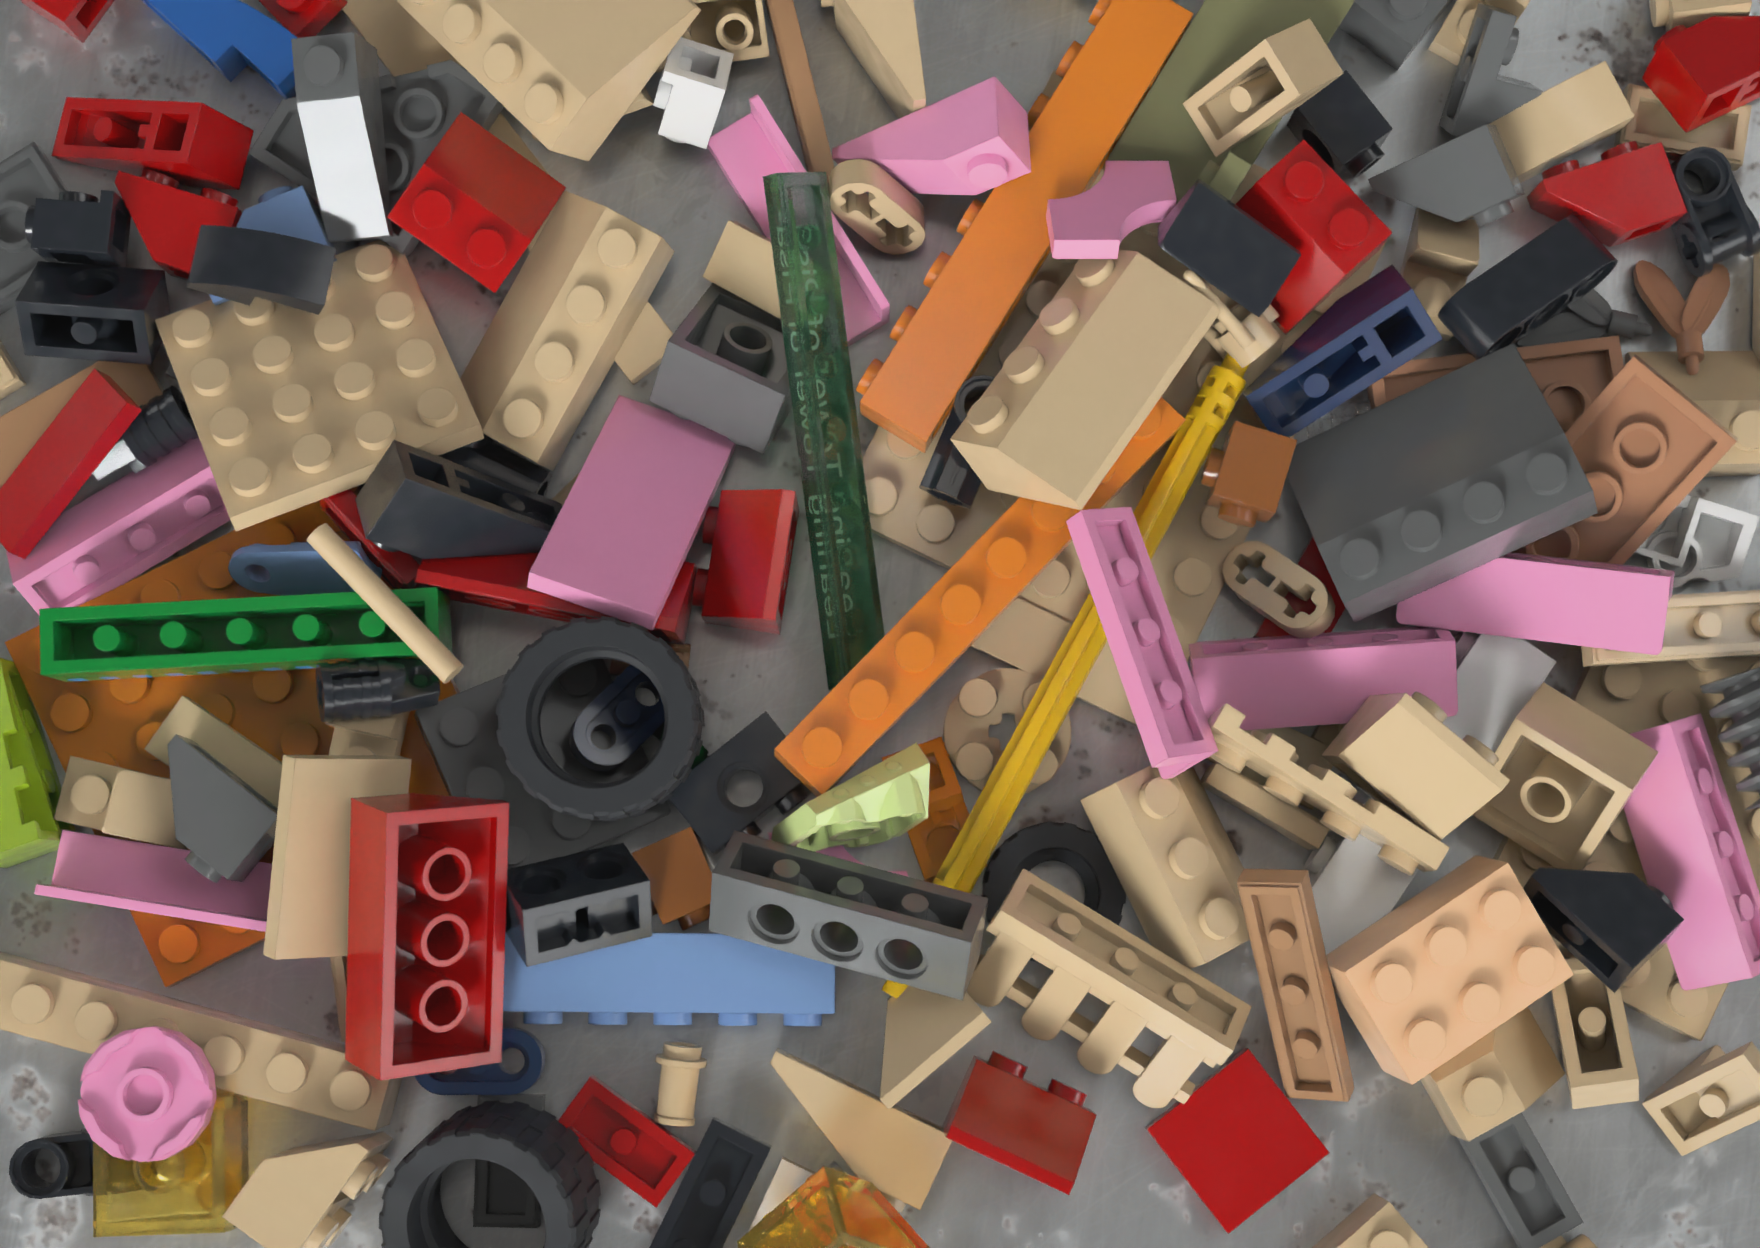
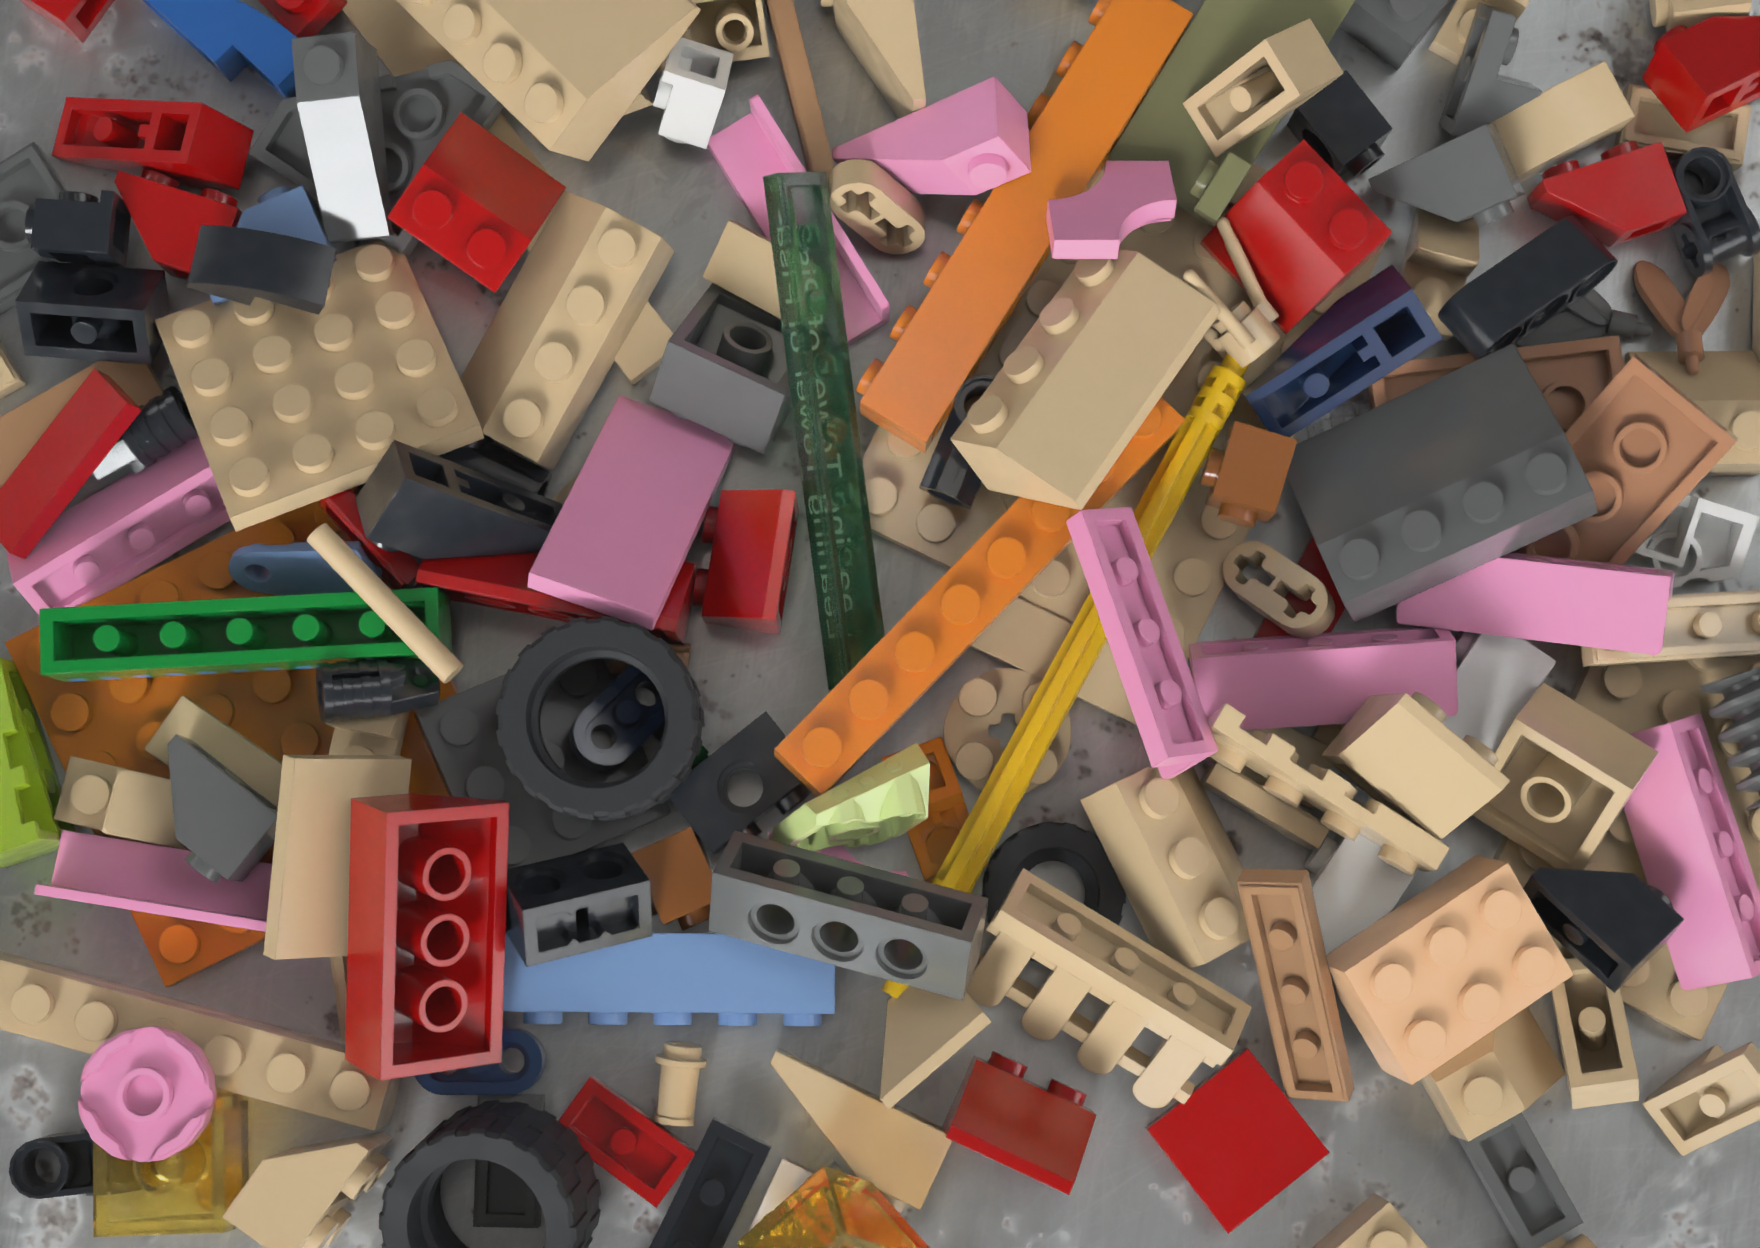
(1227, 247): black slope -> none

